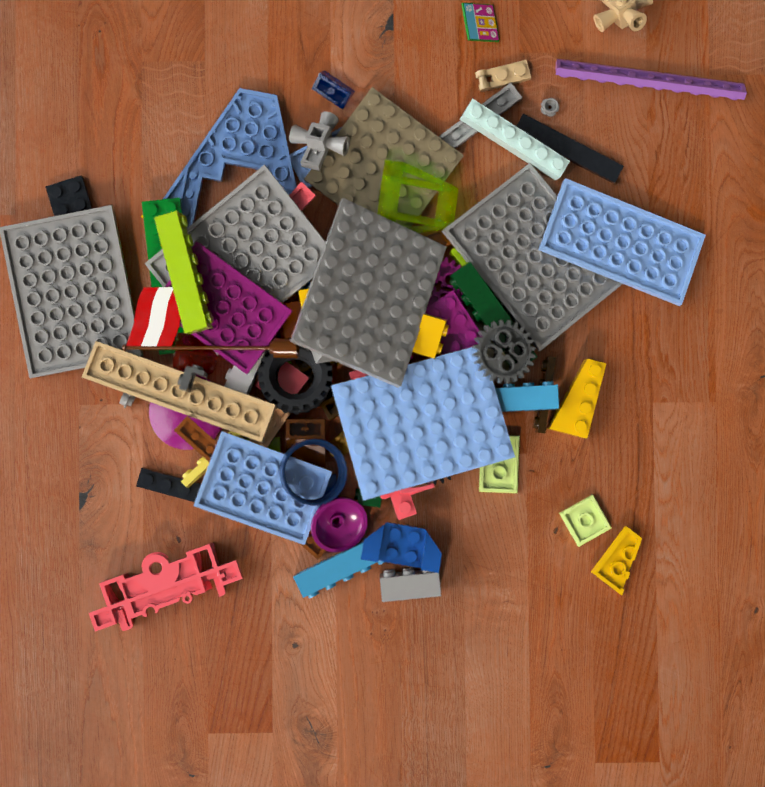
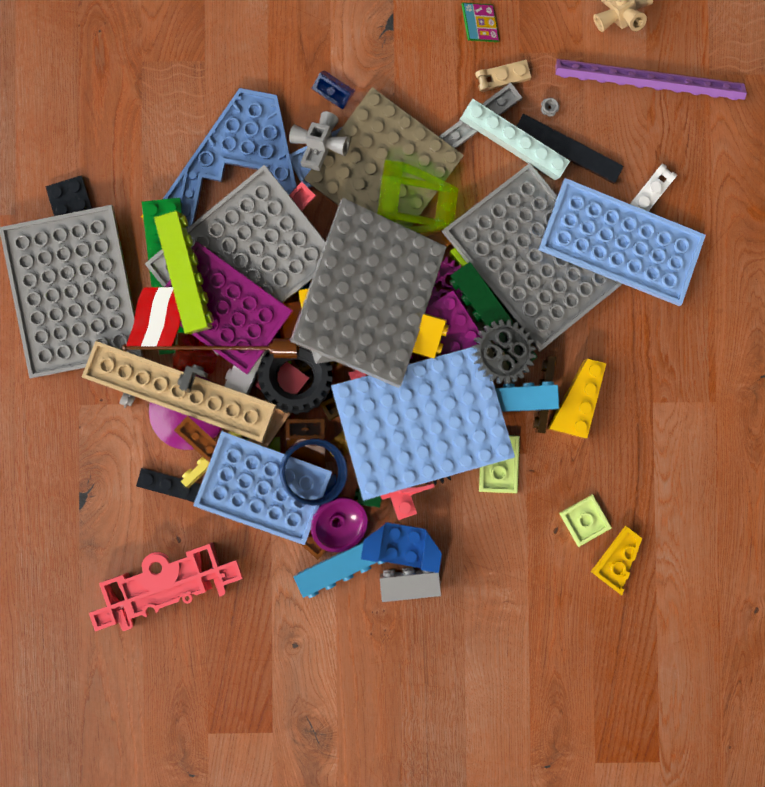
(653, 188): none -> white plate

